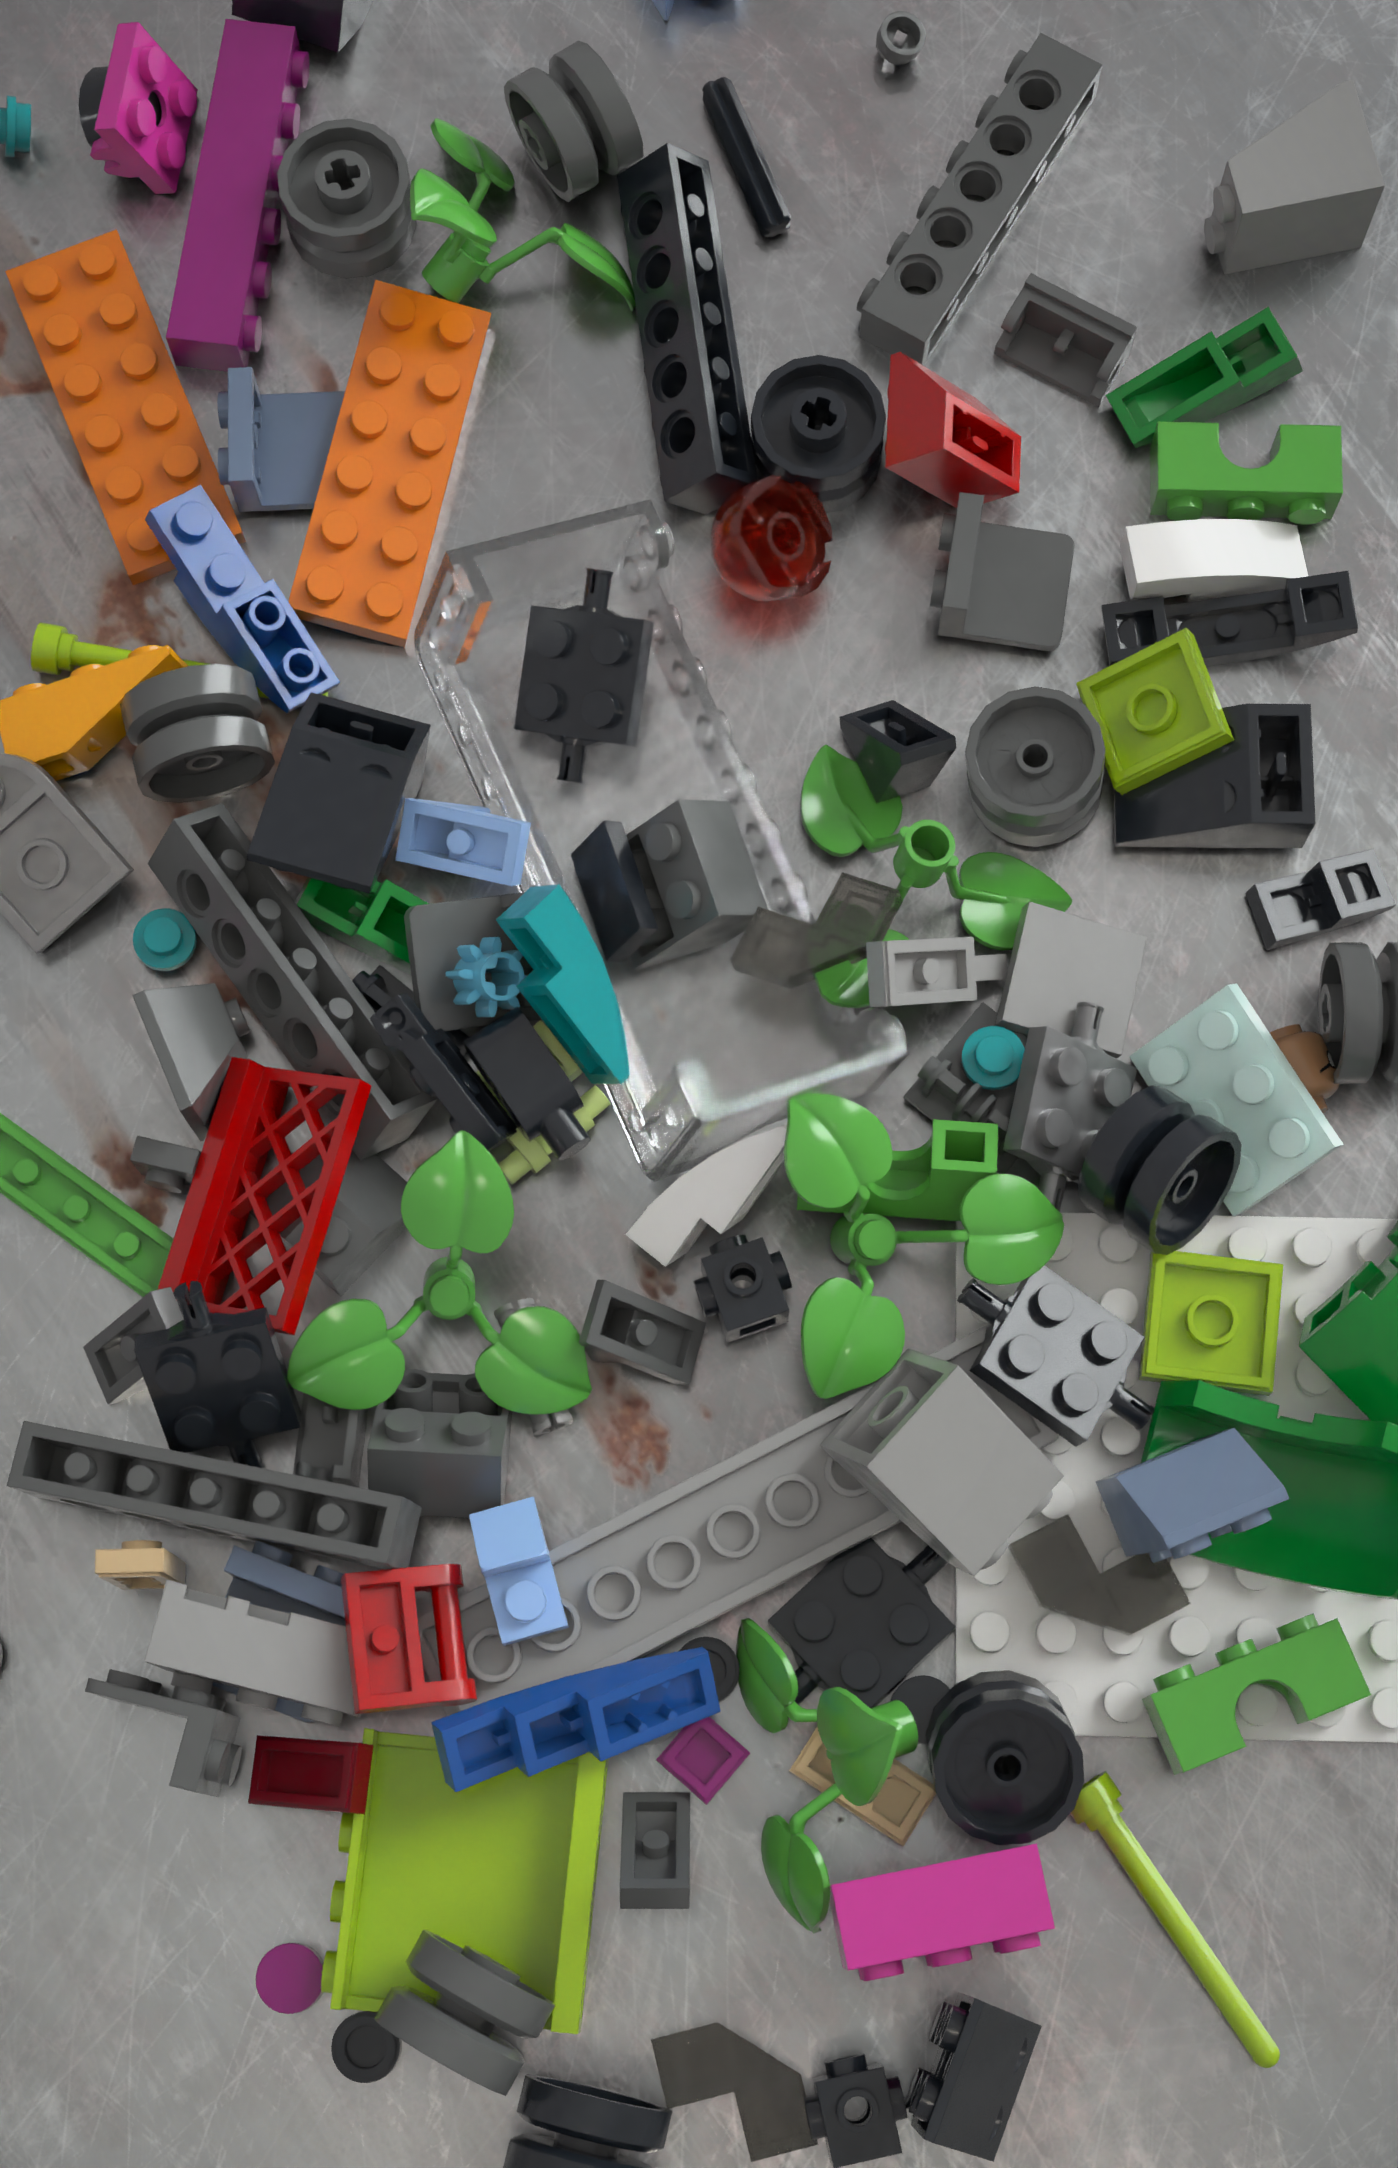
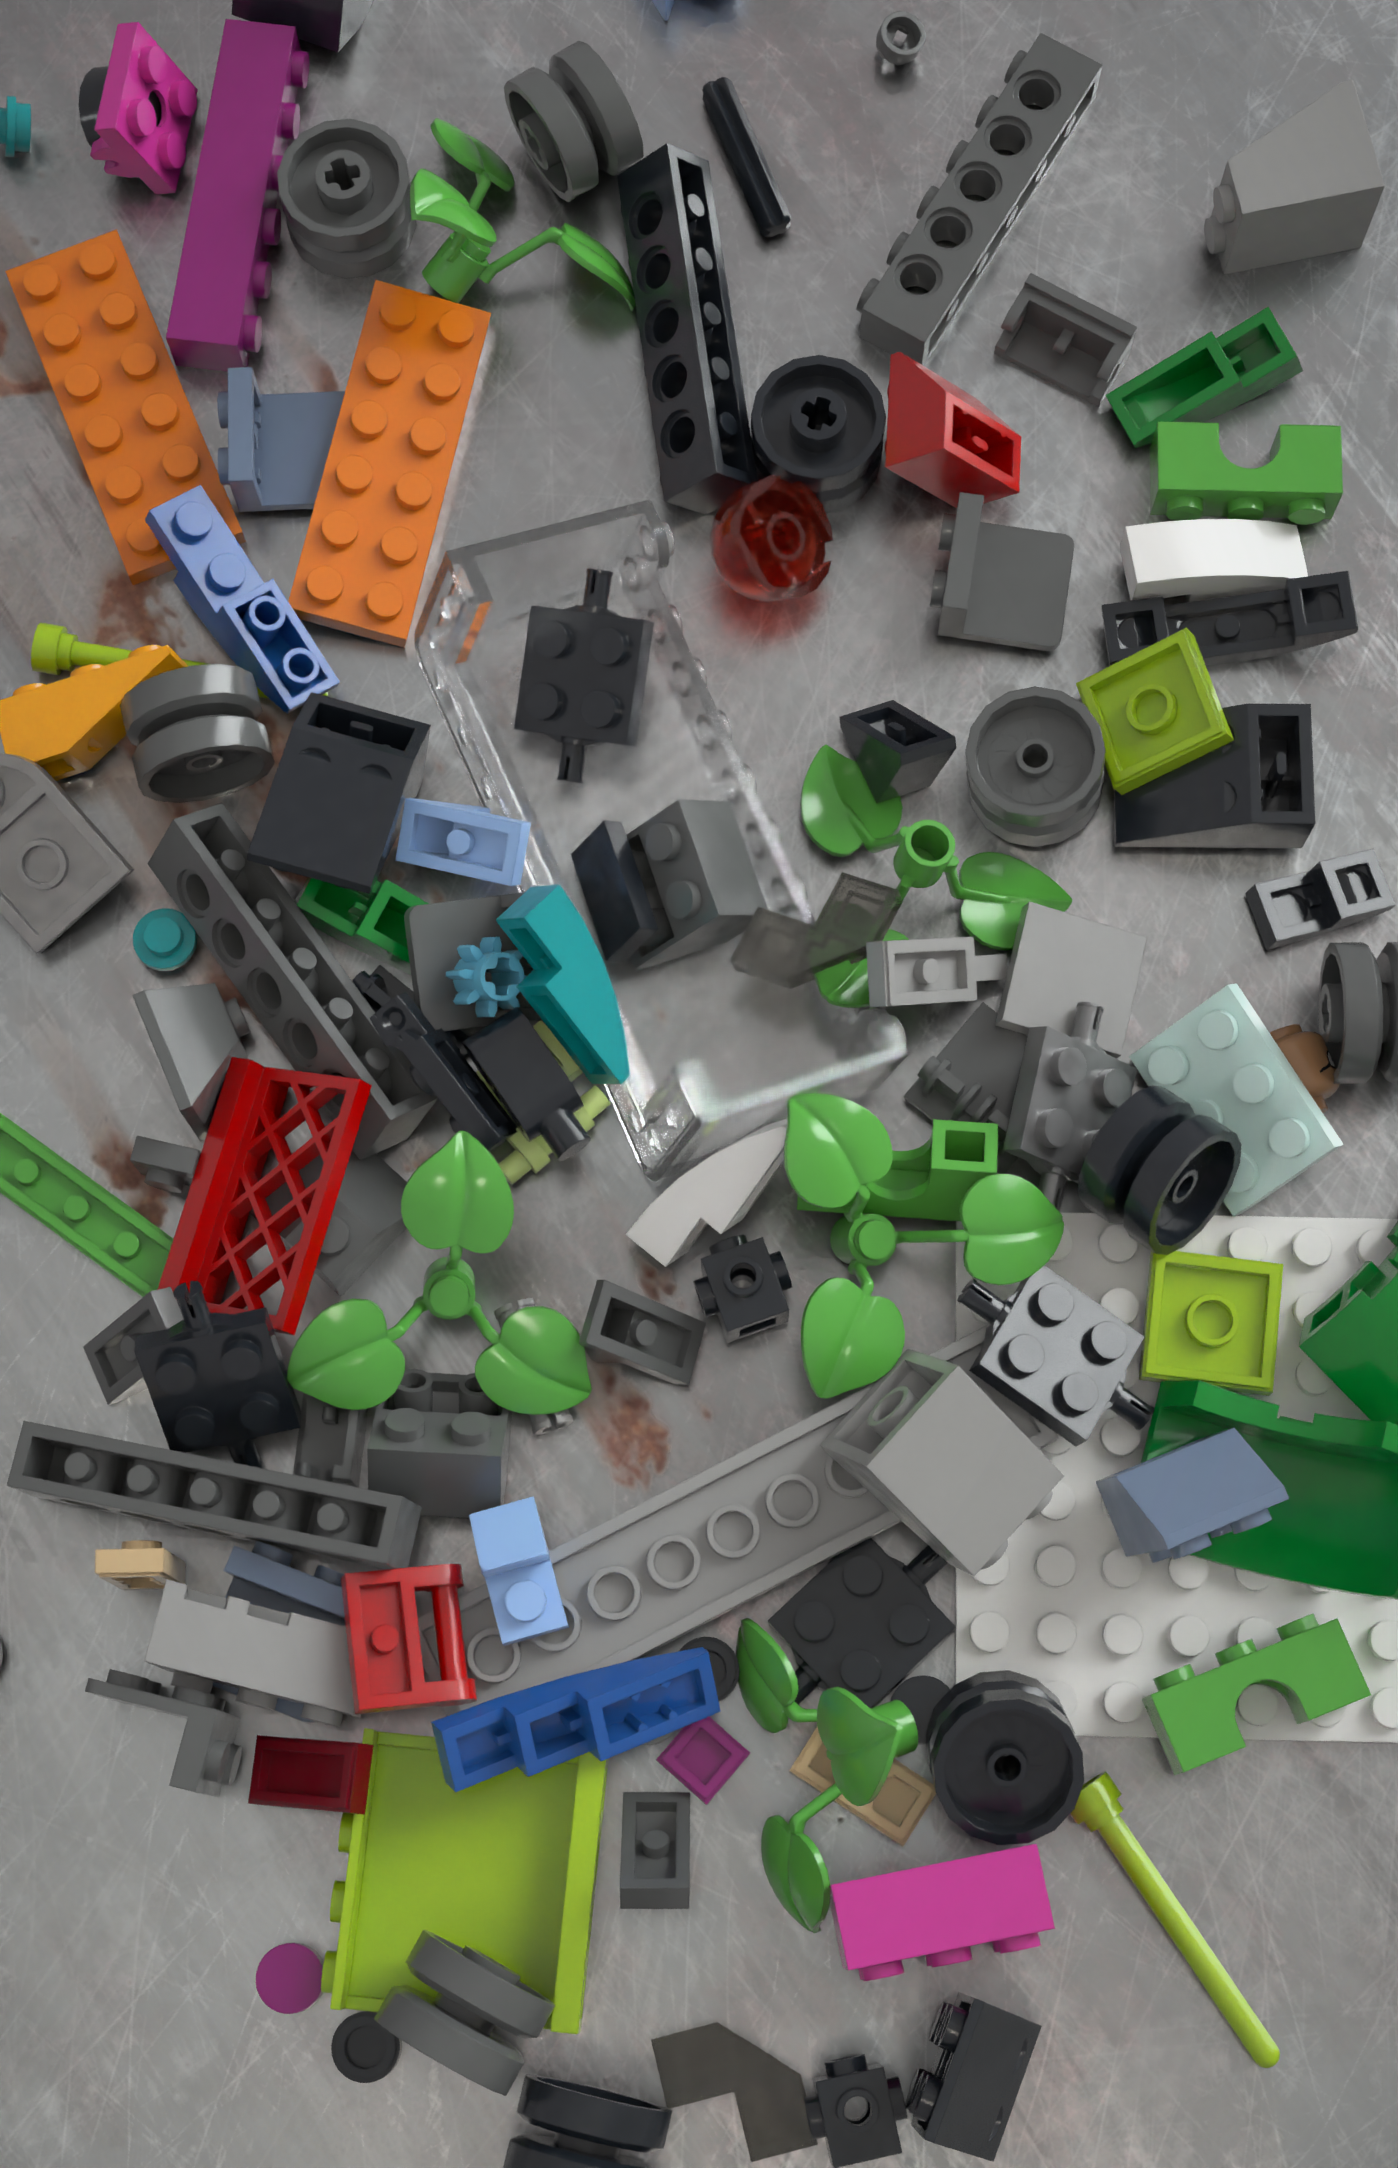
(992, 1057): teal plate -> none
(1069, 1583): clear smoke tile -> none

